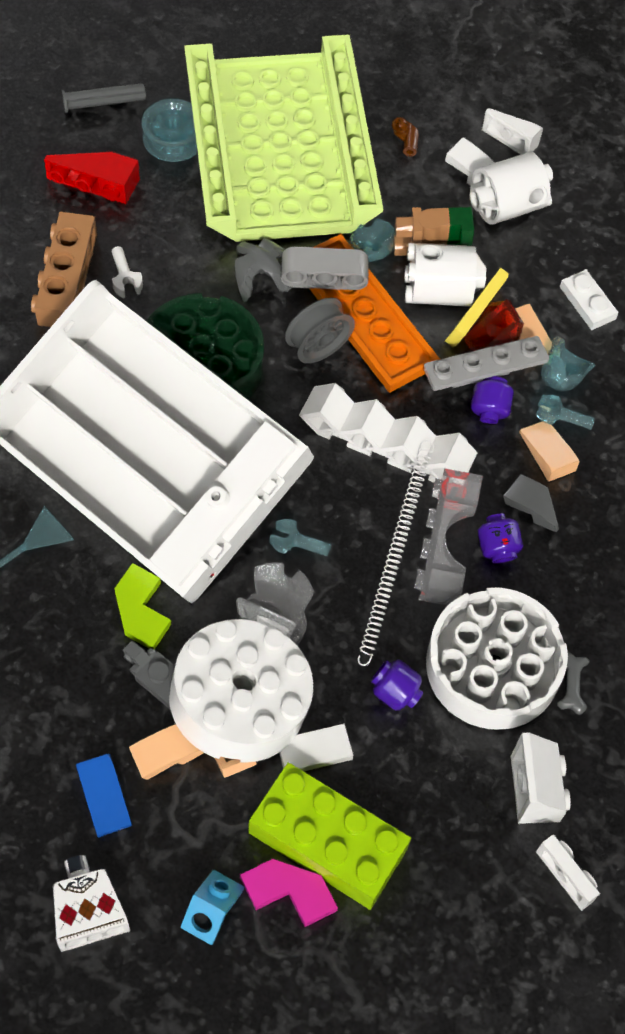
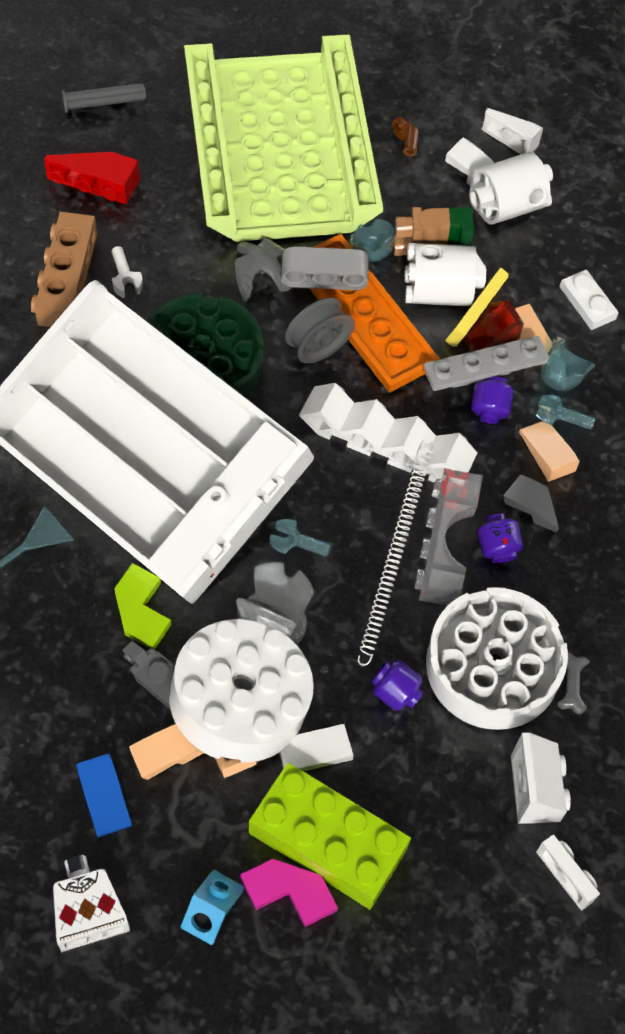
(169, 130): clear light blue wheel -> none

